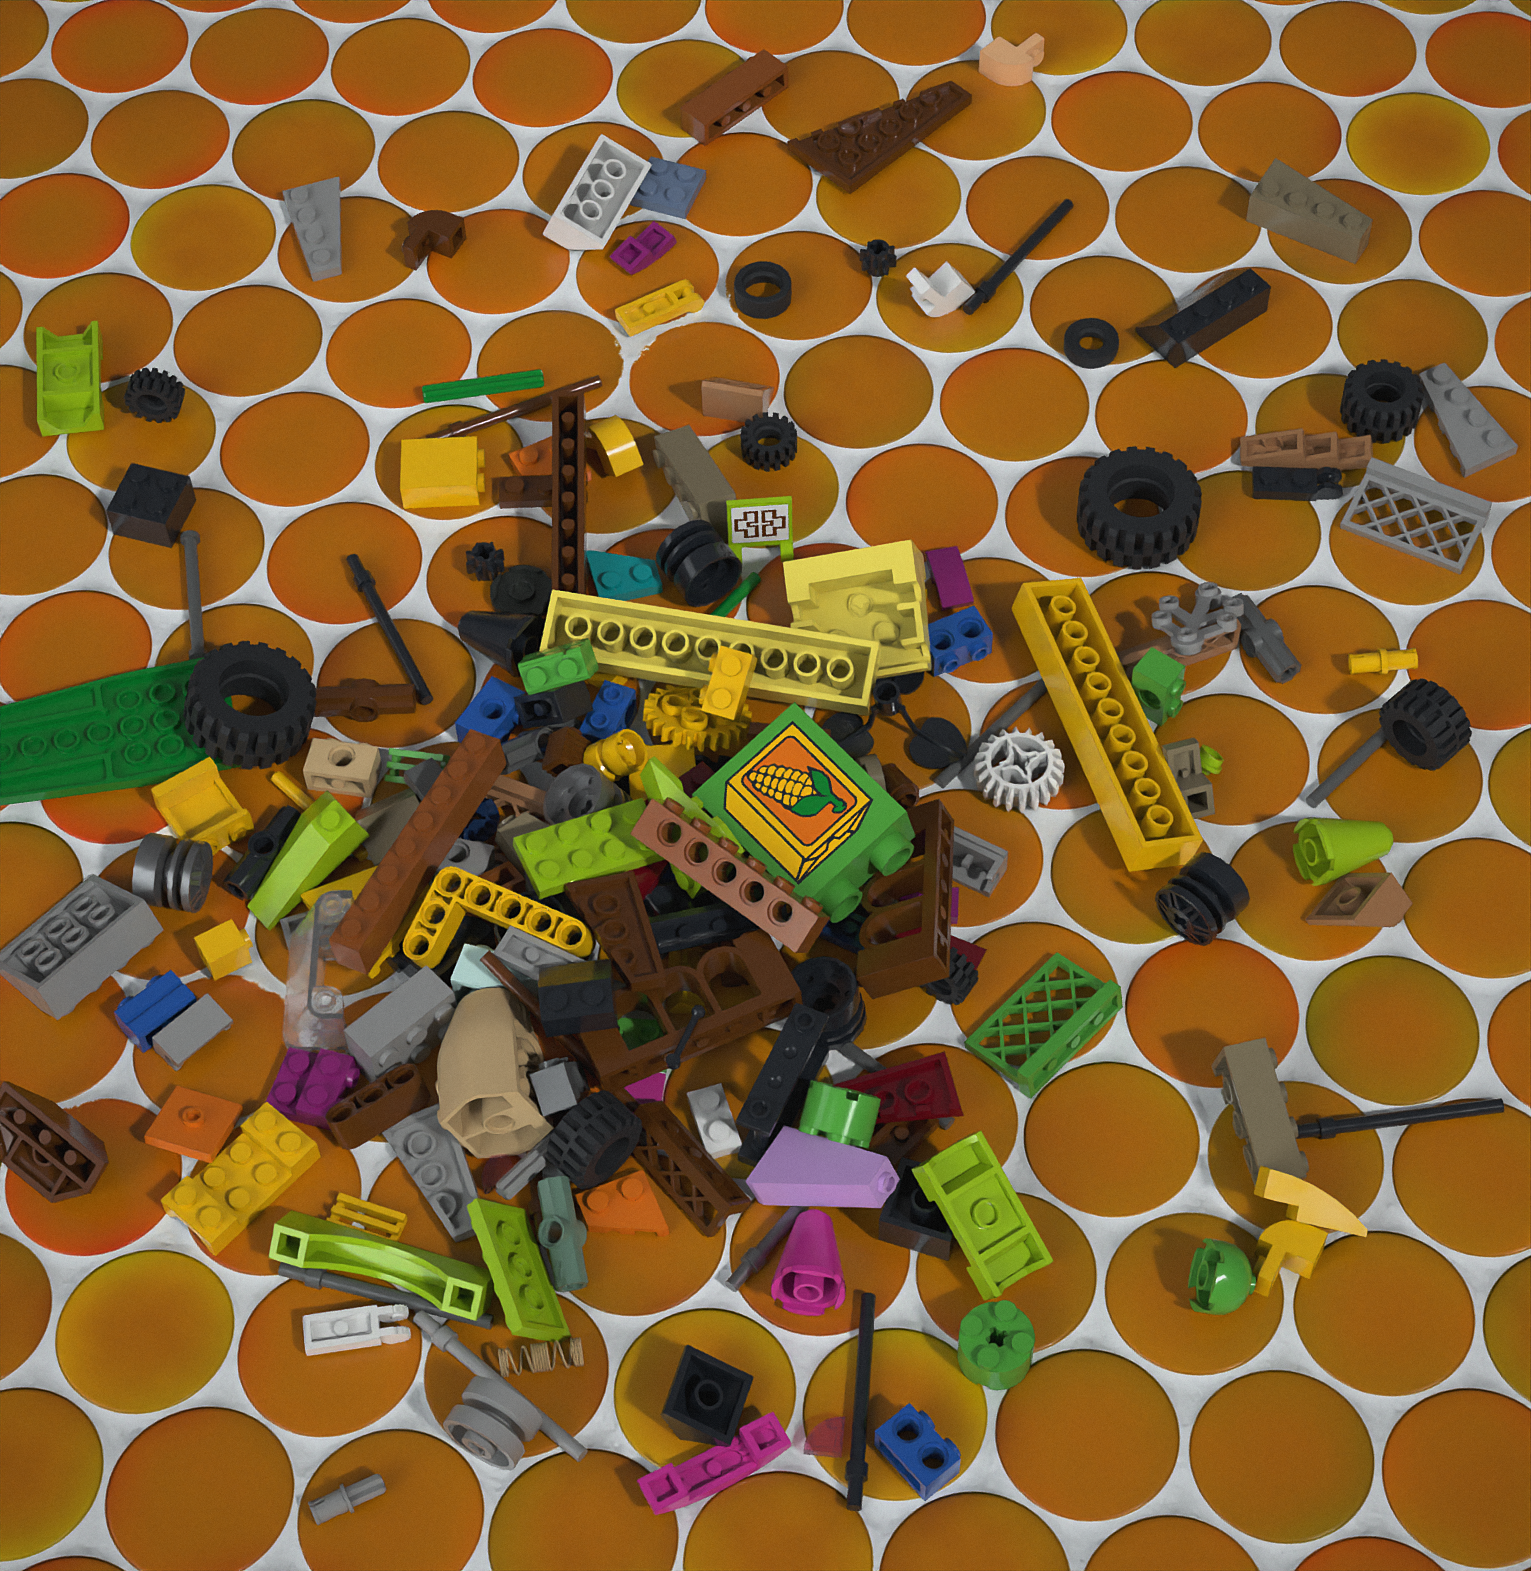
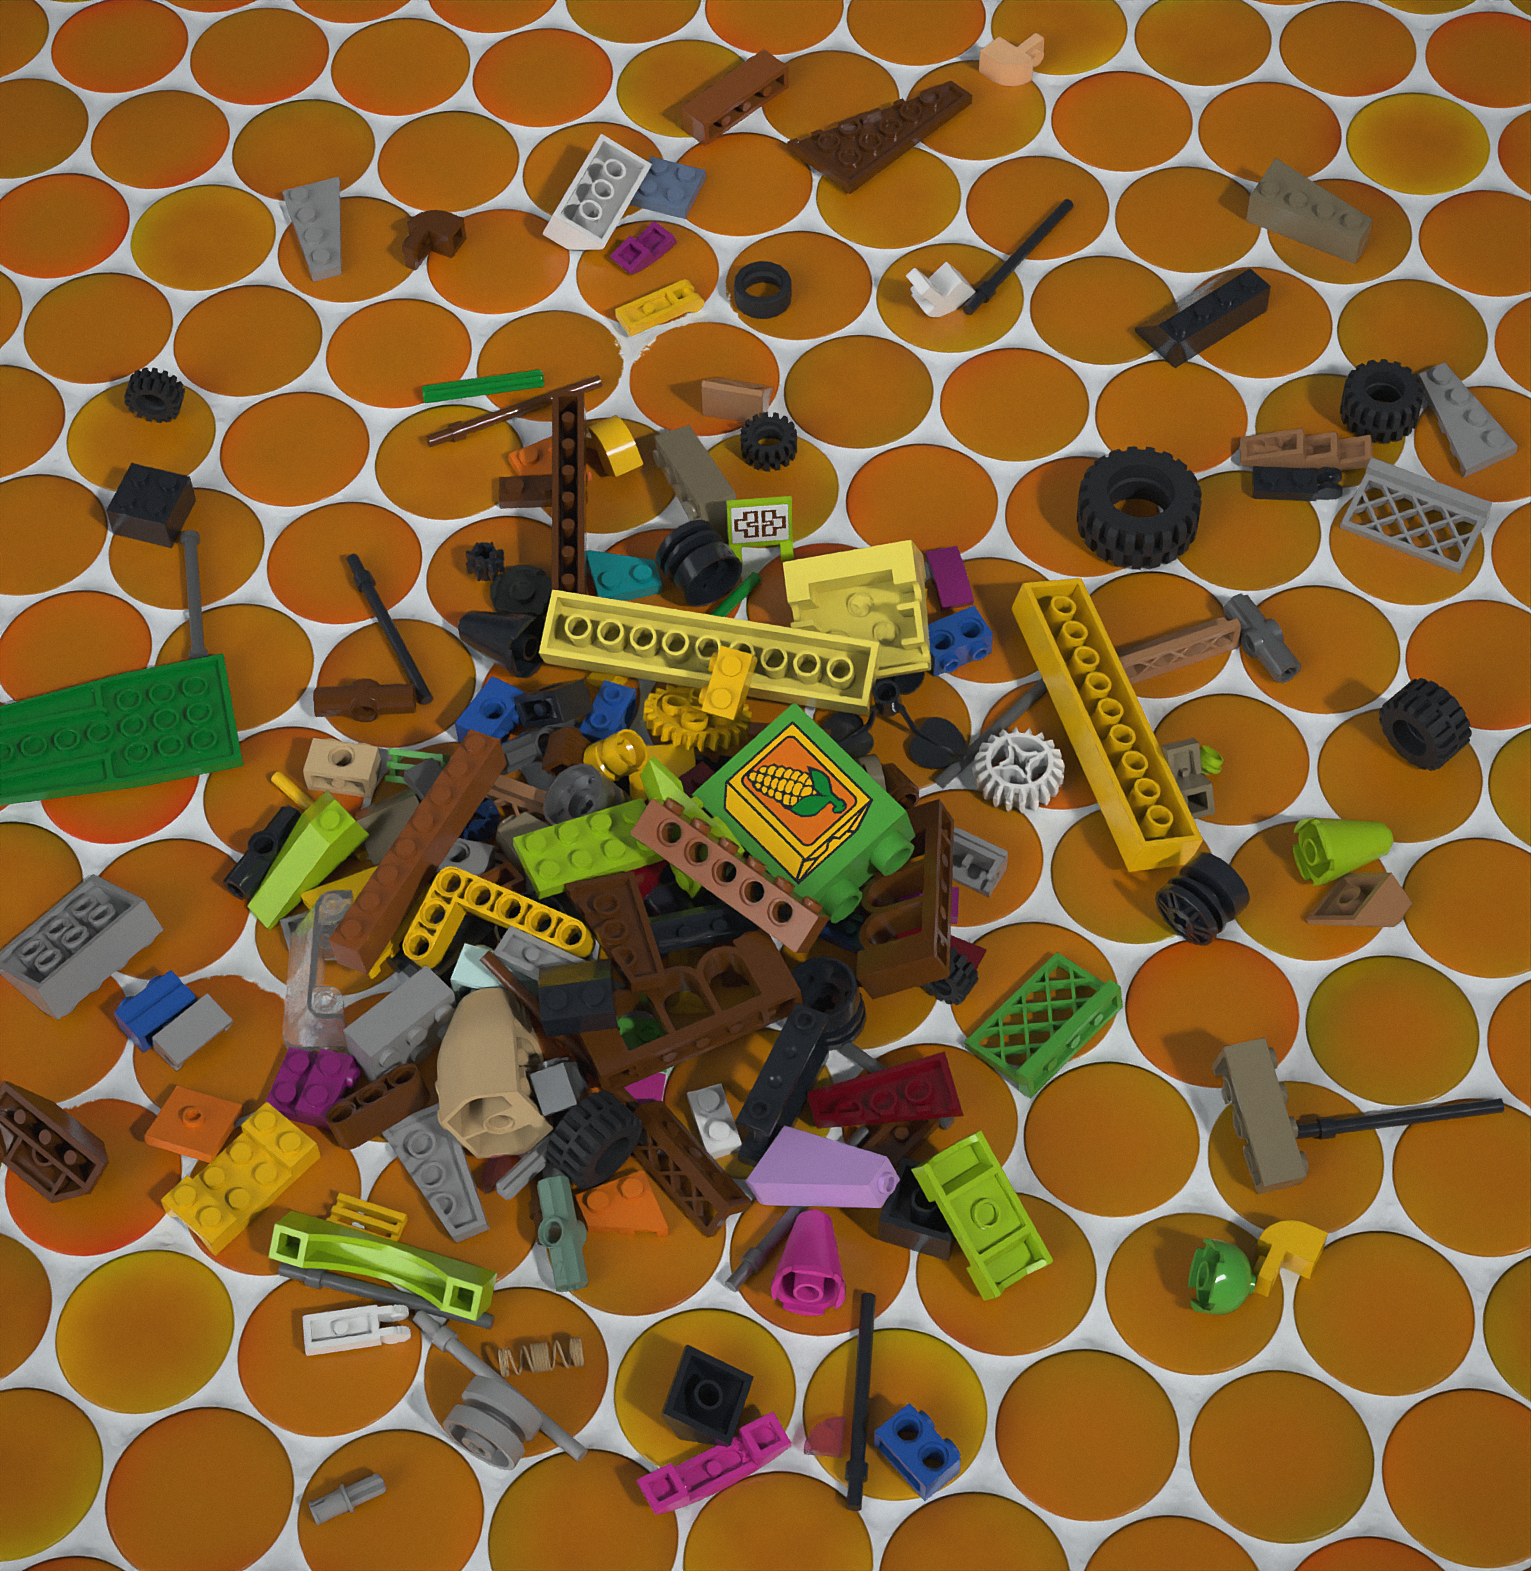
(69, 381): lime piece -> none
(173, 872): flat silver wheel -> none
(202, 807): yellow panel -> none
(224, 949): yellow brick -> none
(244, 737): black tyre -> none
(441, 472): yellow brick -> none
(518, 1271): lime plate -> none
(558, 666): bright green brick -> none
(673, 1060): black hinge -> none
(839, 1114): bright green brick -> none
(878, 258): black gear -> none
(978, 1342): bright green brick -> none
(1091, 328): black tyre -> none
(1159, 685): bright green brick -> none
(1190, 638): light grey plant -> none
(1306, 1202): yellow slope -> none
(1346, 769): dark grey bar -> none
(1383, 661): yellow pin -> none

